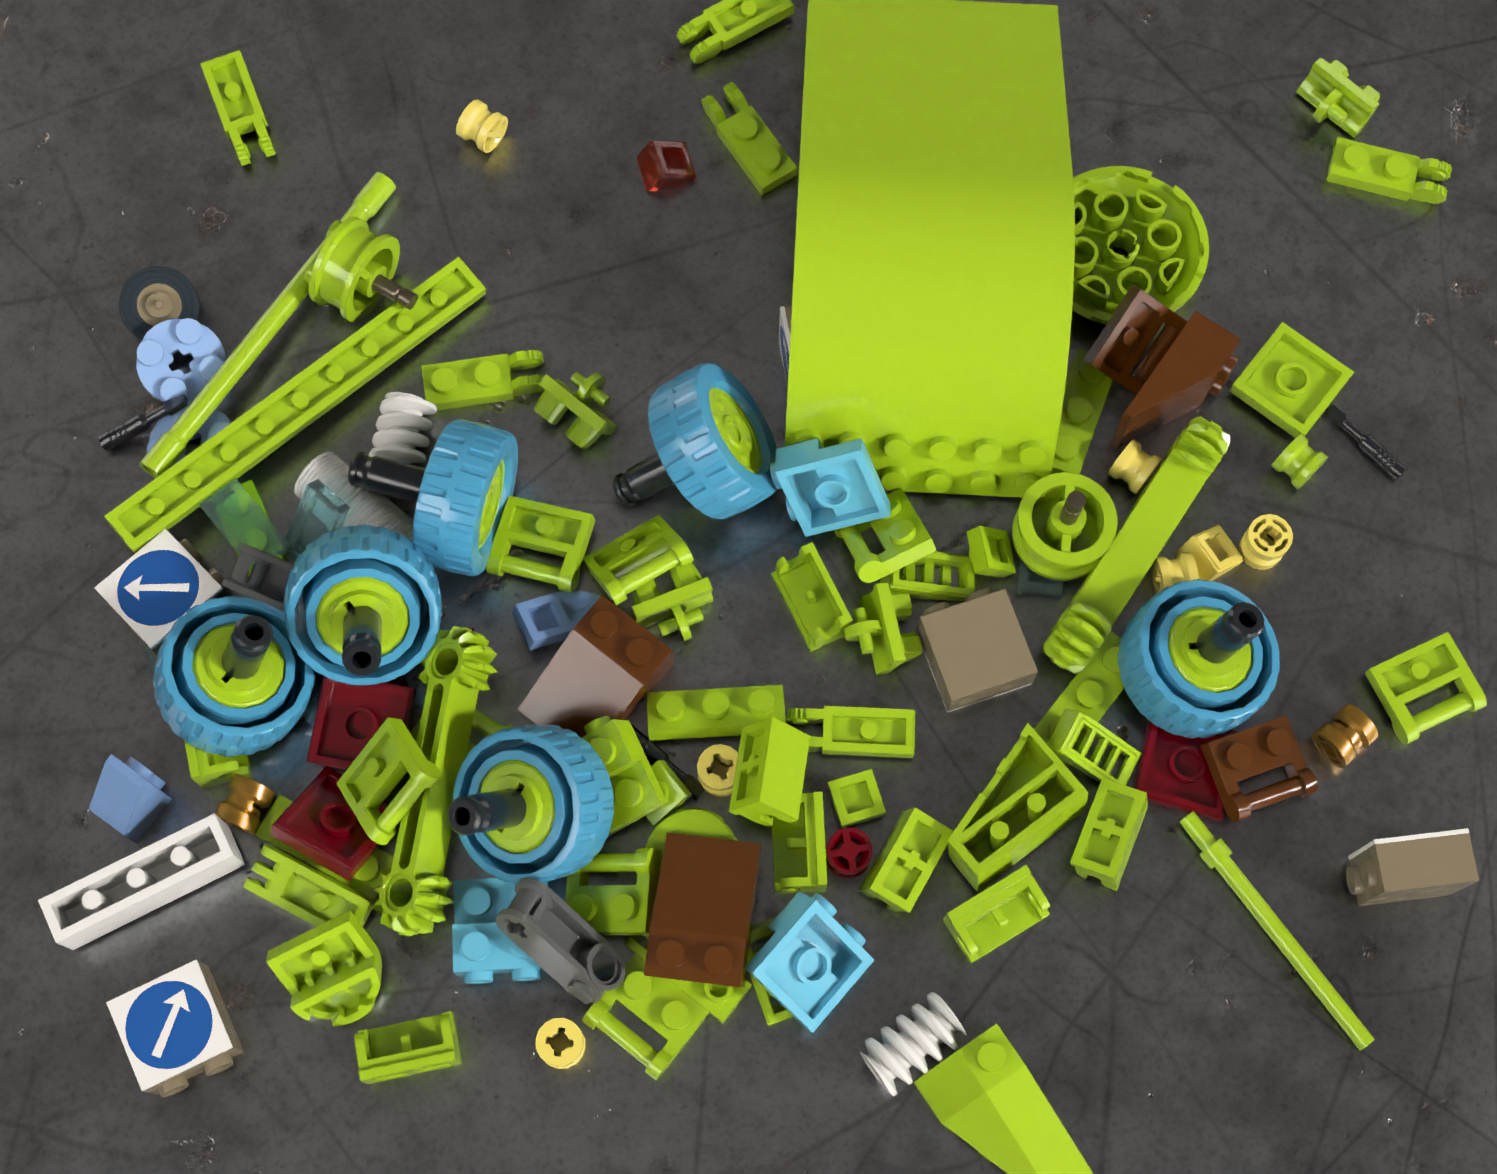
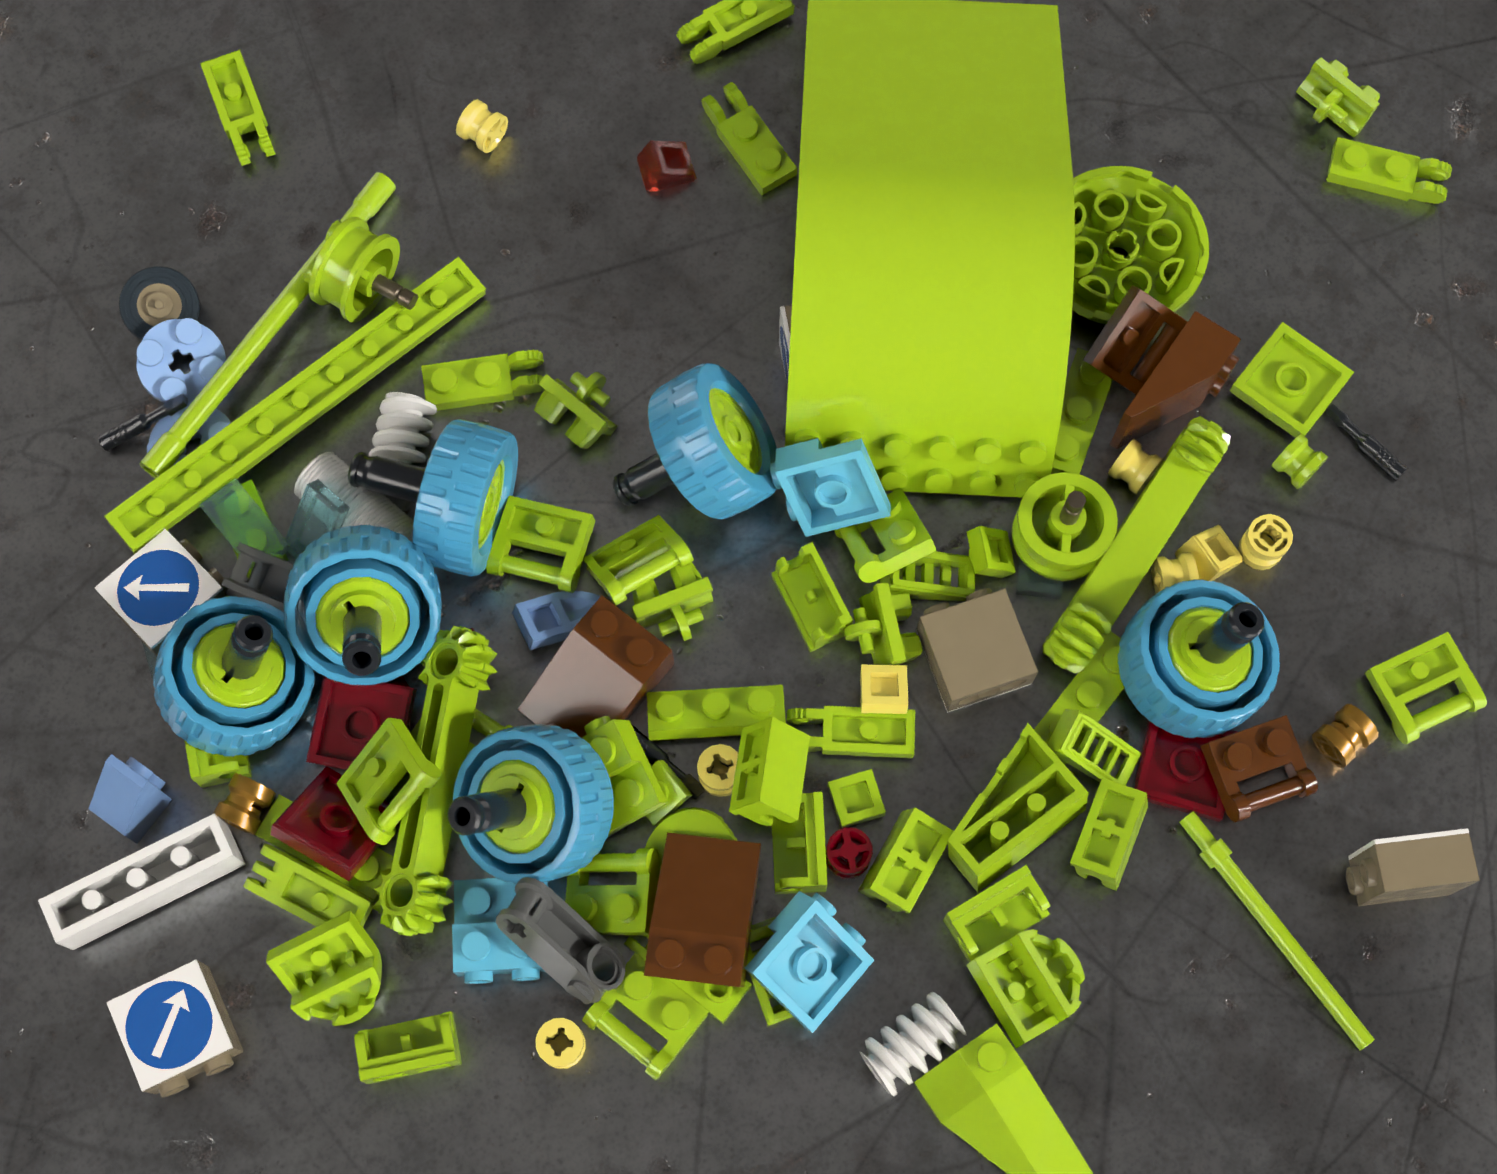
(884, 689): none -> light yellow tile
(1029, 983): none -> lime slope

